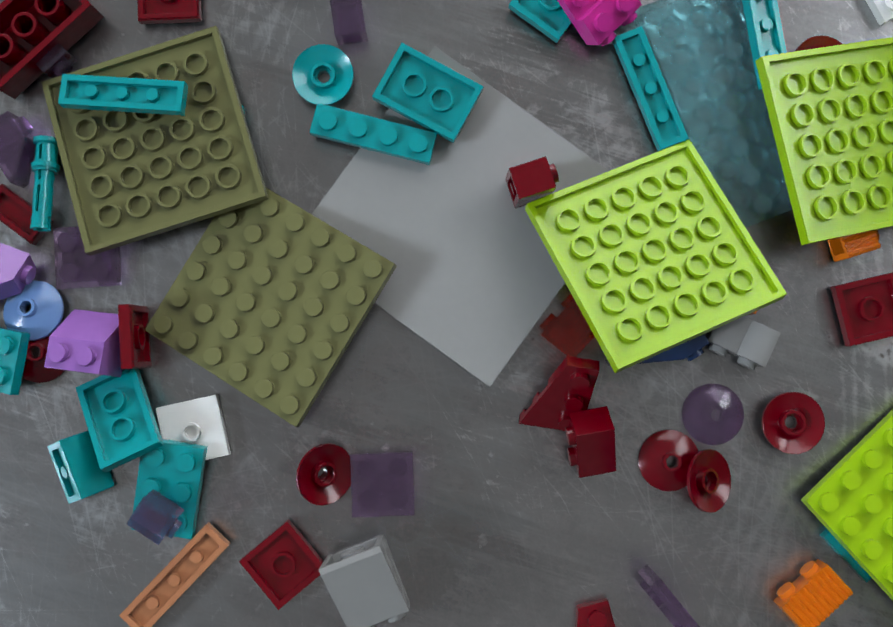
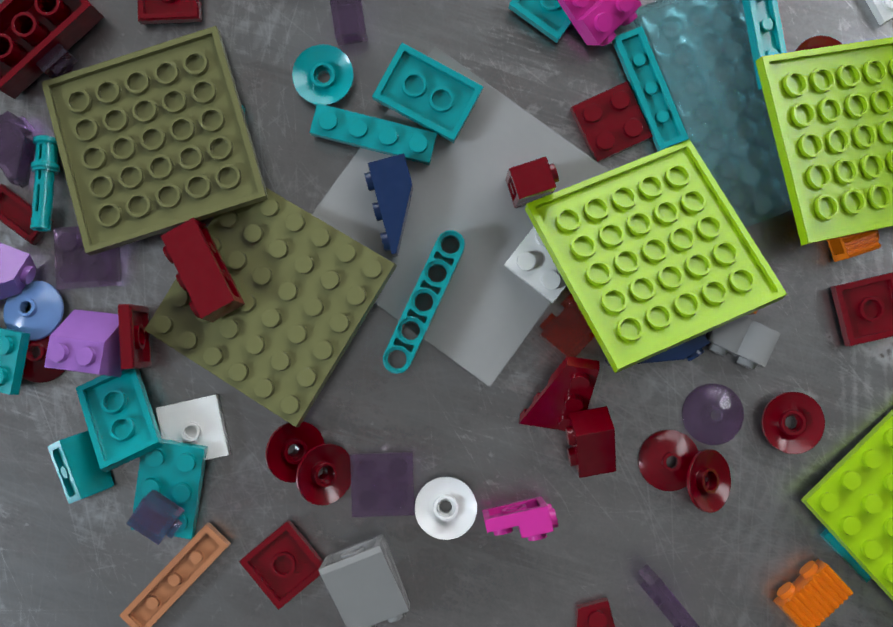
(123, 94): teal plate -> none
(201, 270): none -> dark red brick
(285, 465): none -> dark red dish
(393, 191): none -> dark blue slope
(424, 286): none -> teal beam
(453, 522): none -> white dish
(531, 516): none -> dark pink plate
(535, 267): none -> white plate
(611, 122): none -> dark red plate

